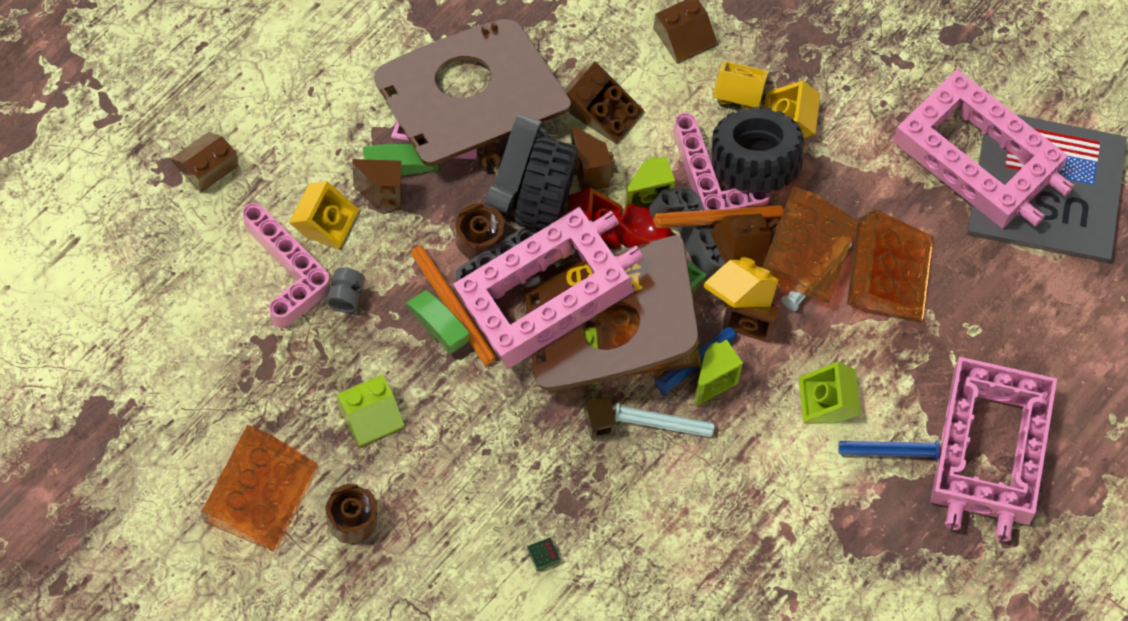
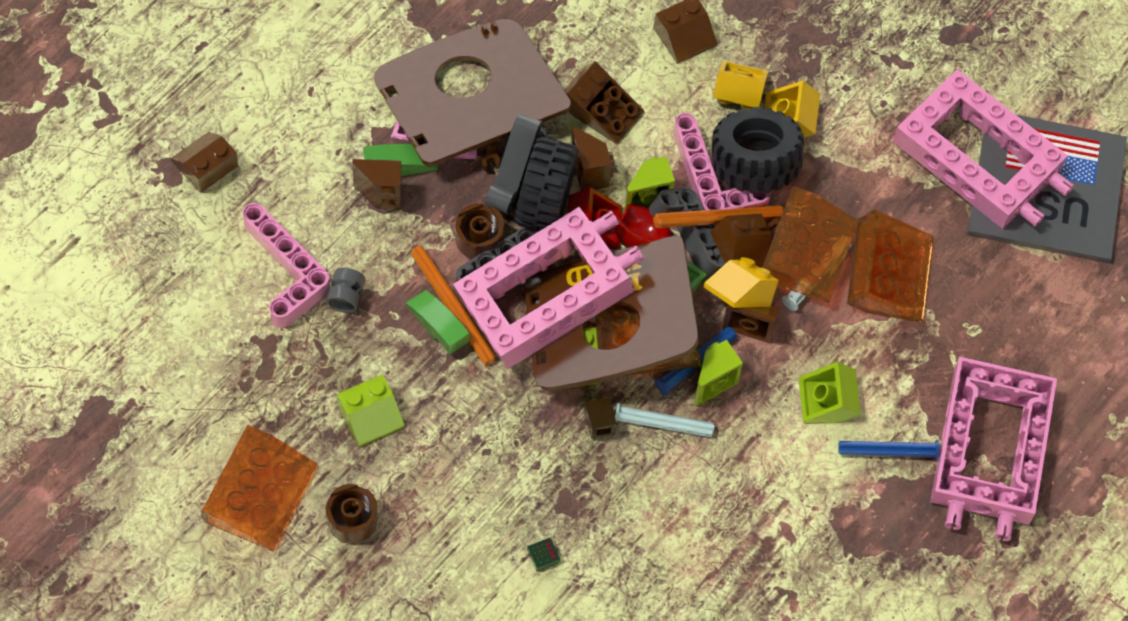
(324, 214): yellow slope -> none

